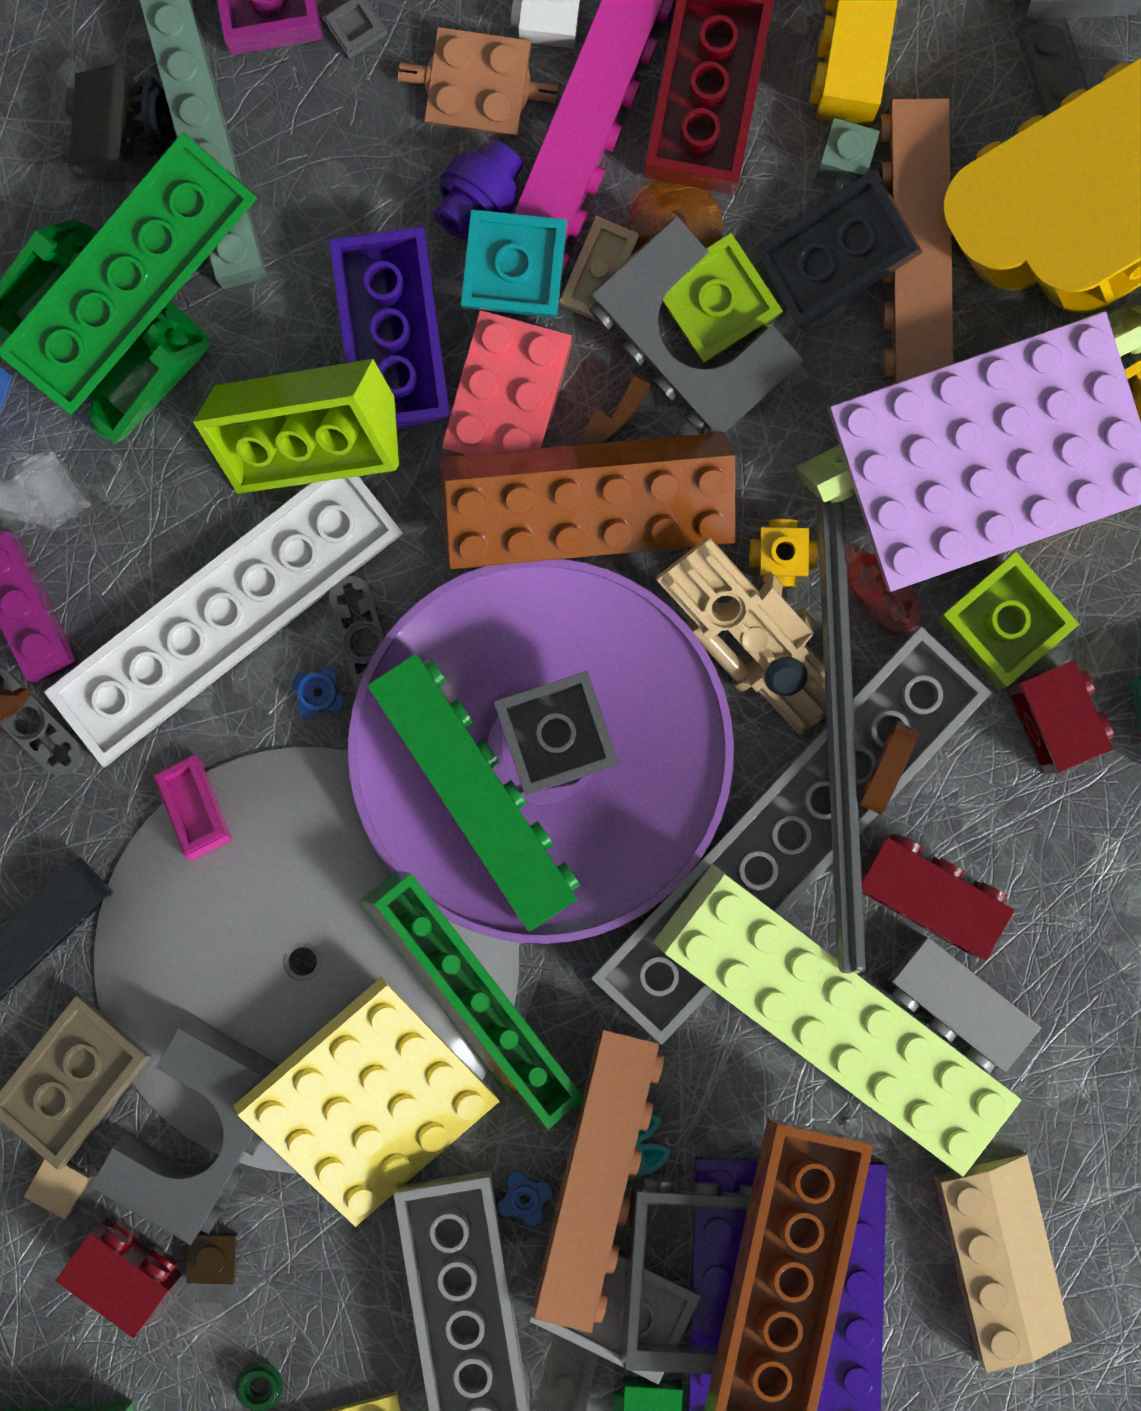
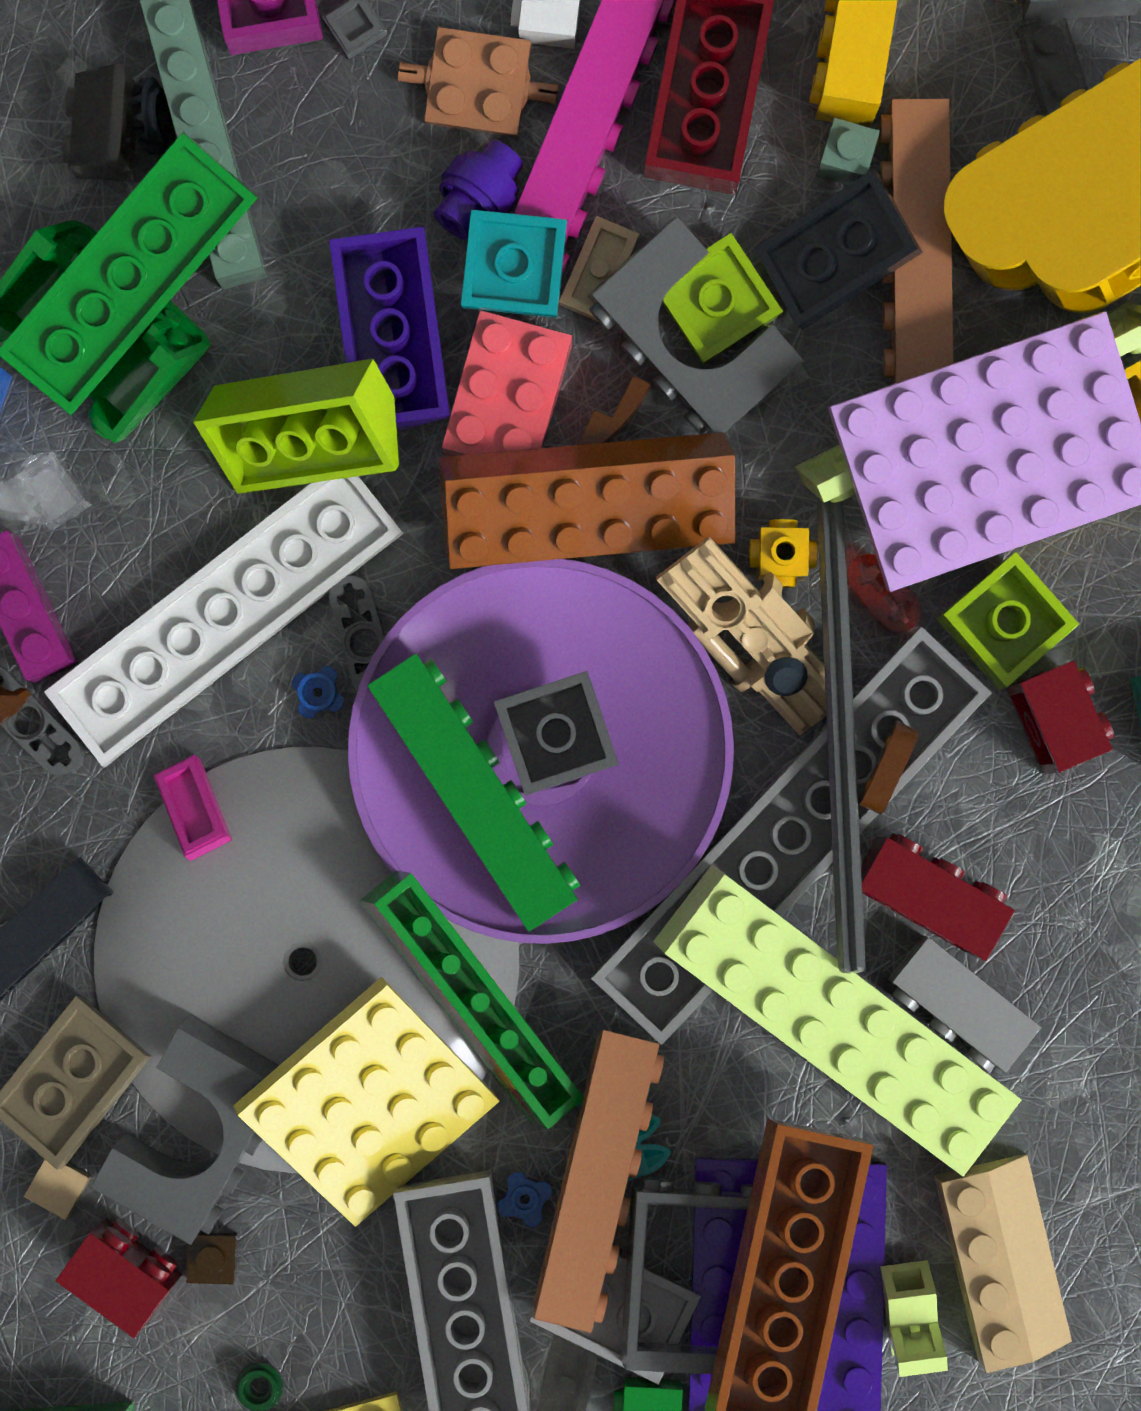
(664, 198): clear orange dish -> none
(913, 1318): none -> yellowish green brick

